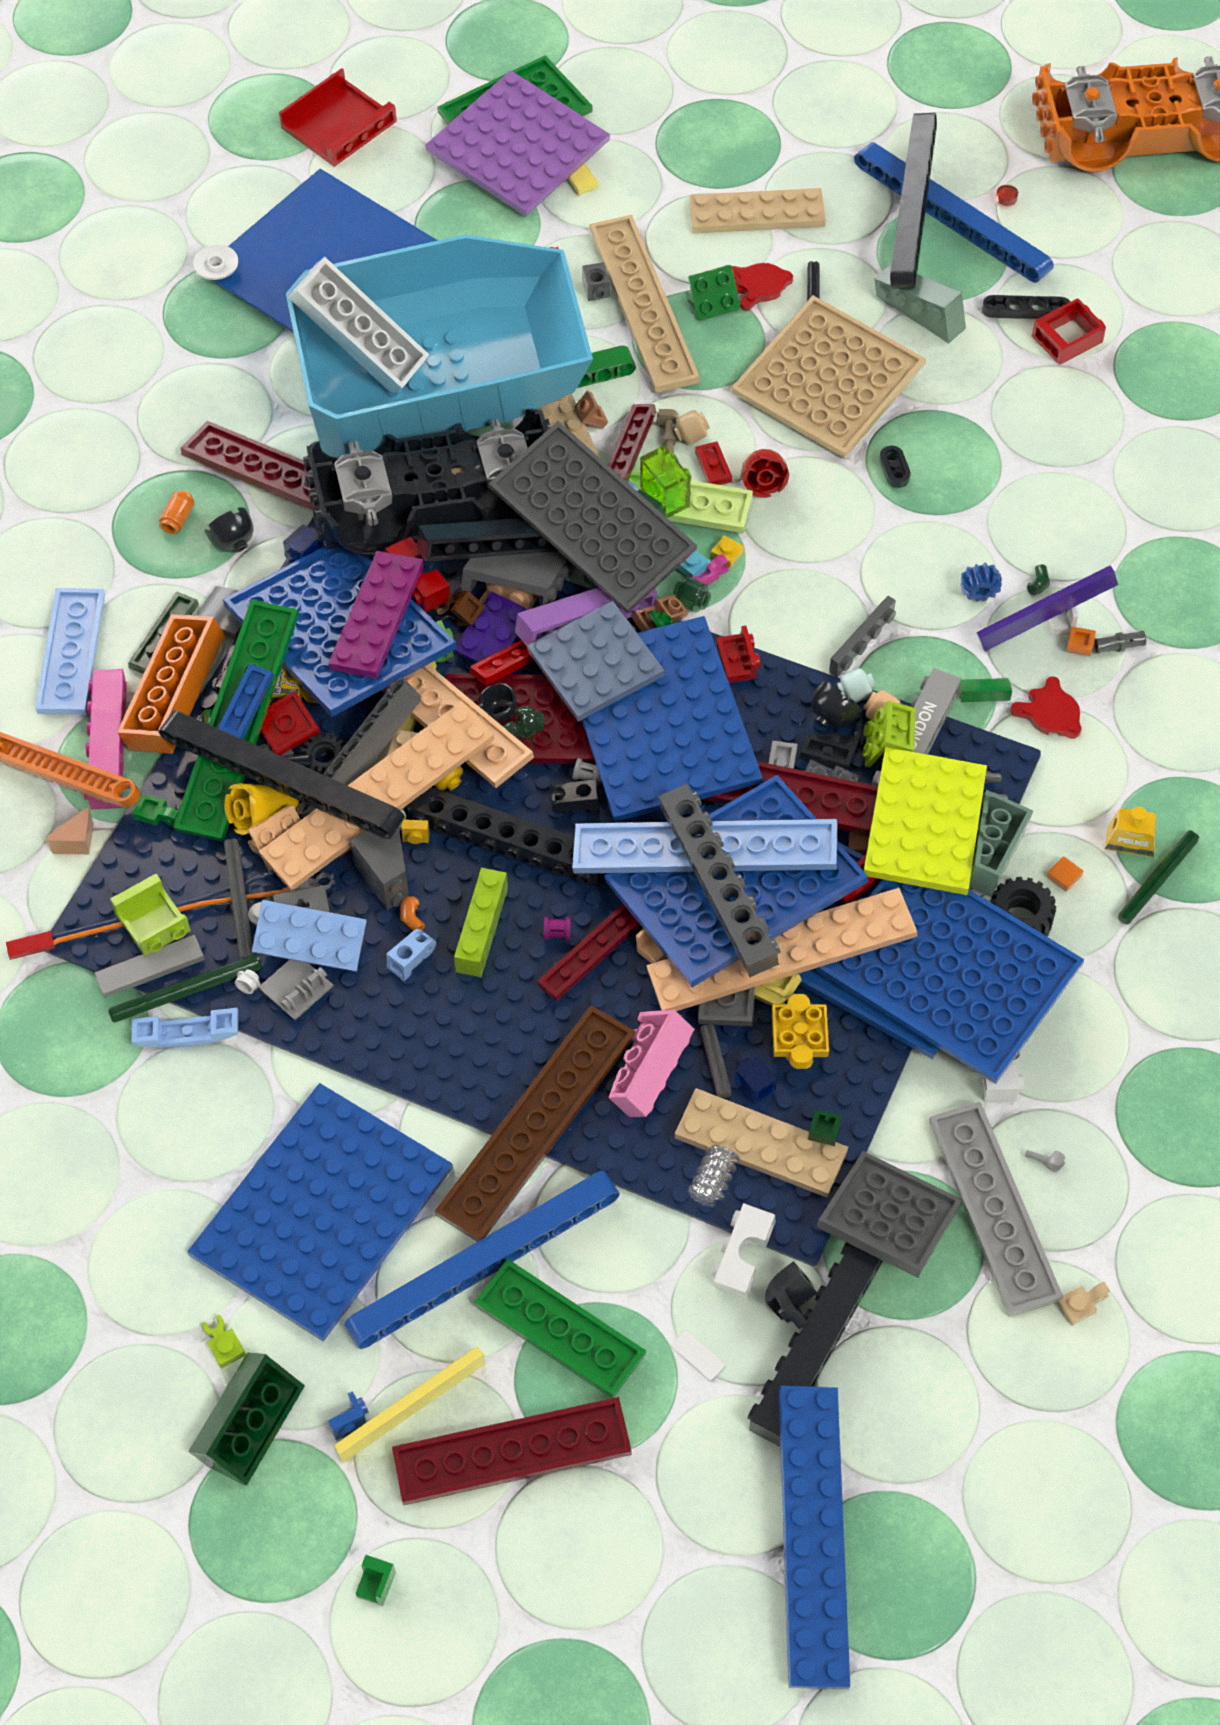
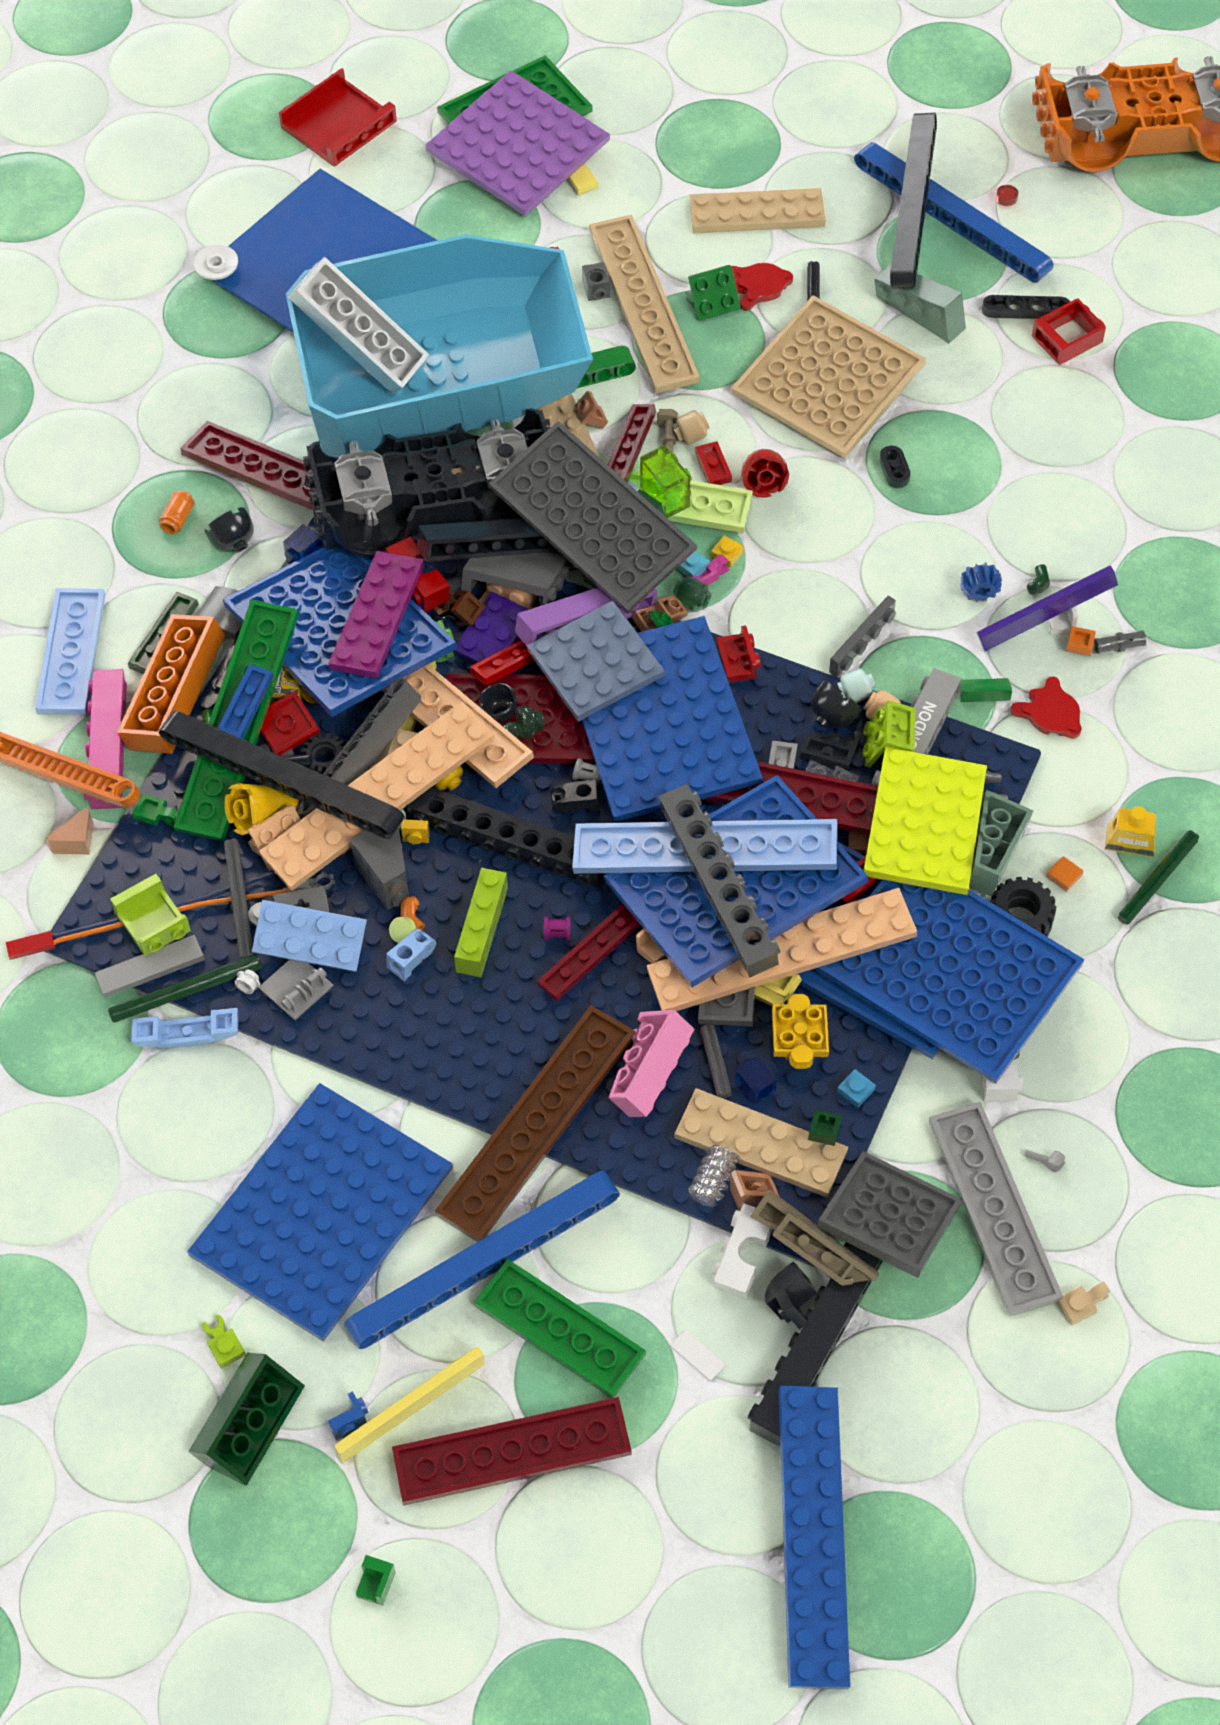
(401, 928): none -> yellowish green piece
(750, 1187): none -> nougat slope
(811, 1242): none -> dark tan wedge
(856, 1088): none -> dark azure plate

